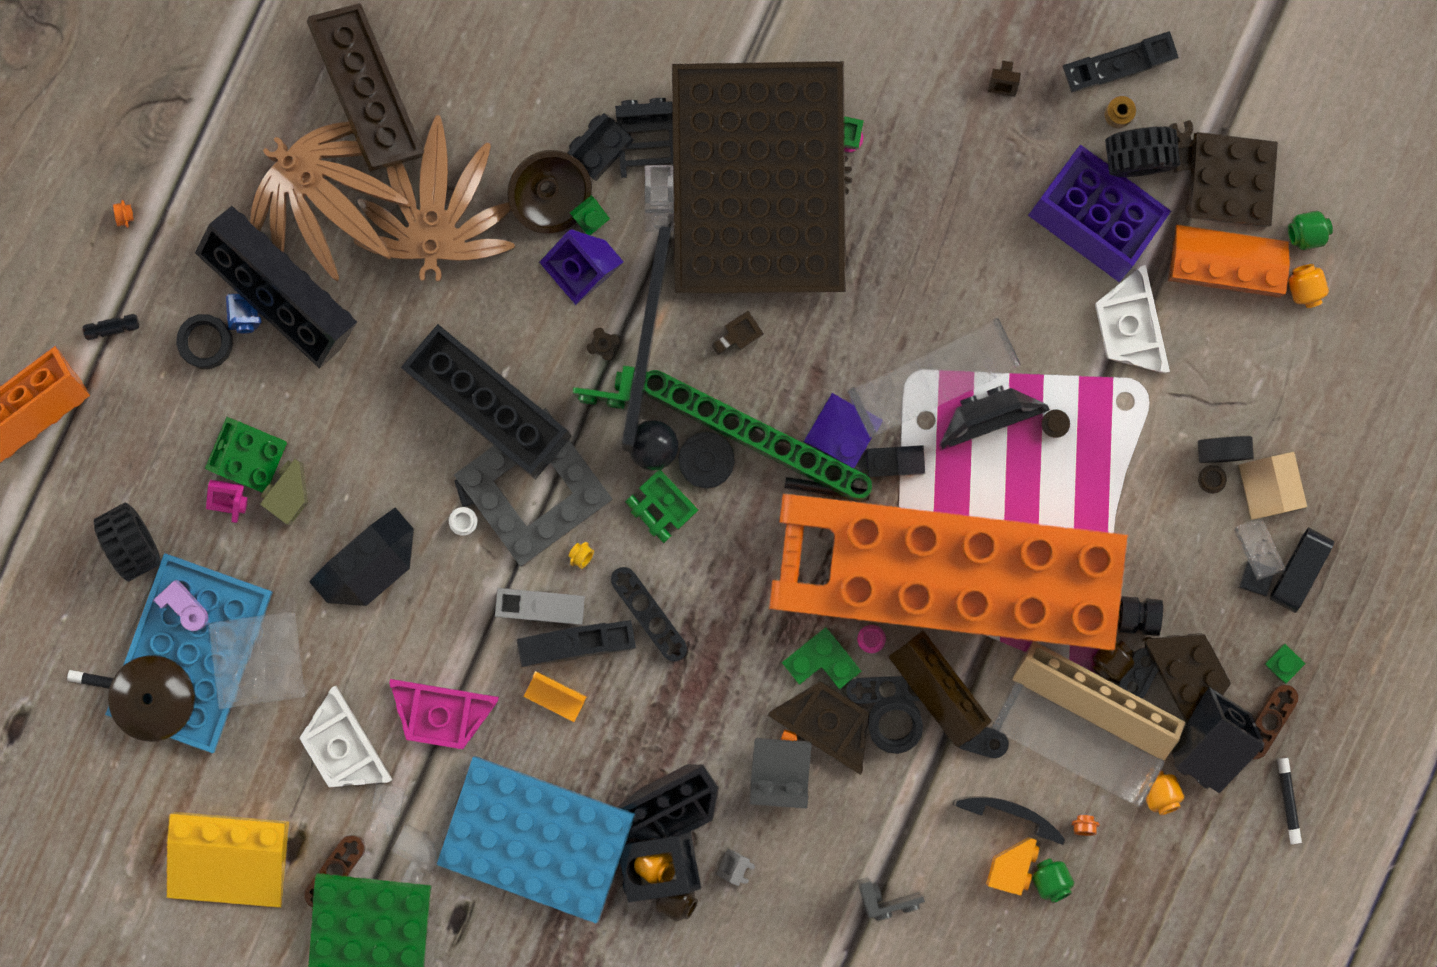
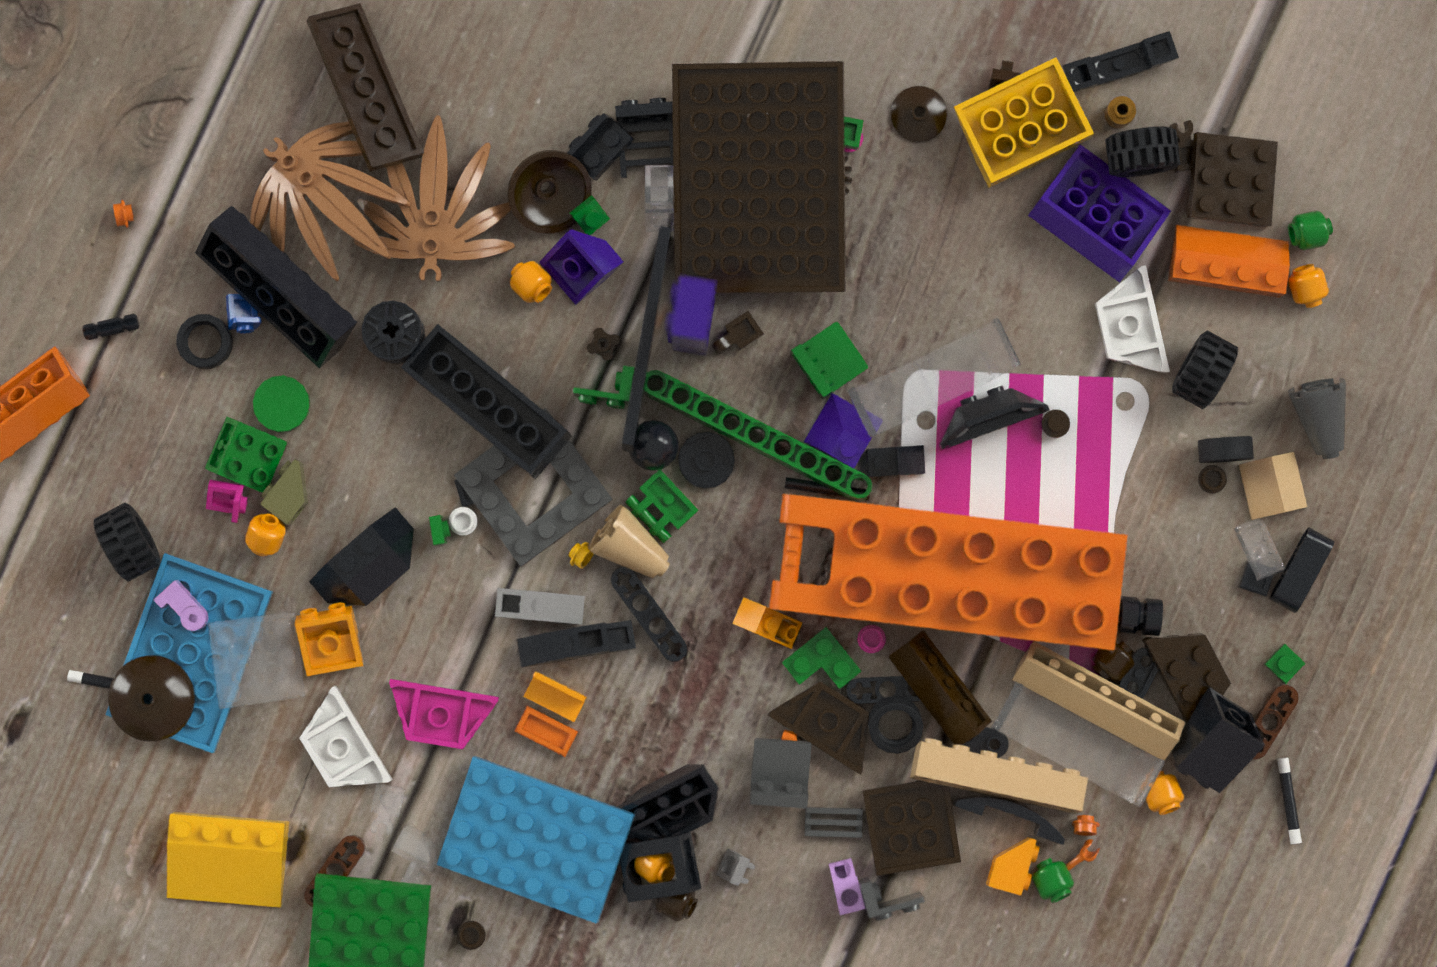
(265, 534): none -> light orange head
(281, 403): none -> green tile
(328, 639): none -> light orange plate
(407, 339): none -> black wheel
(439, 529): none -> green plate
(471, 935): none -> dark brown plate
(530, 282): none -> light orange head
(546, 731): none -> orange tile
(629, 544): none -> tan cone
(691, 315): none -> dark purple brick
(767, 623): none -> light orange slope
(829, 360): none -> green bracket
(832, 833): none -> dark grey tile
(846, 887): none -> lavender leg
(911, 827): none -> dark brown plate
(918, 128): none -> dark brown dish
(999, 777): none -> tan brick
(1023, 122): none -> yellow slope
(1083, 855): none -> orange hand
(1205, 369): none -> black tyre
(1322, 414): none -> dark grey cone

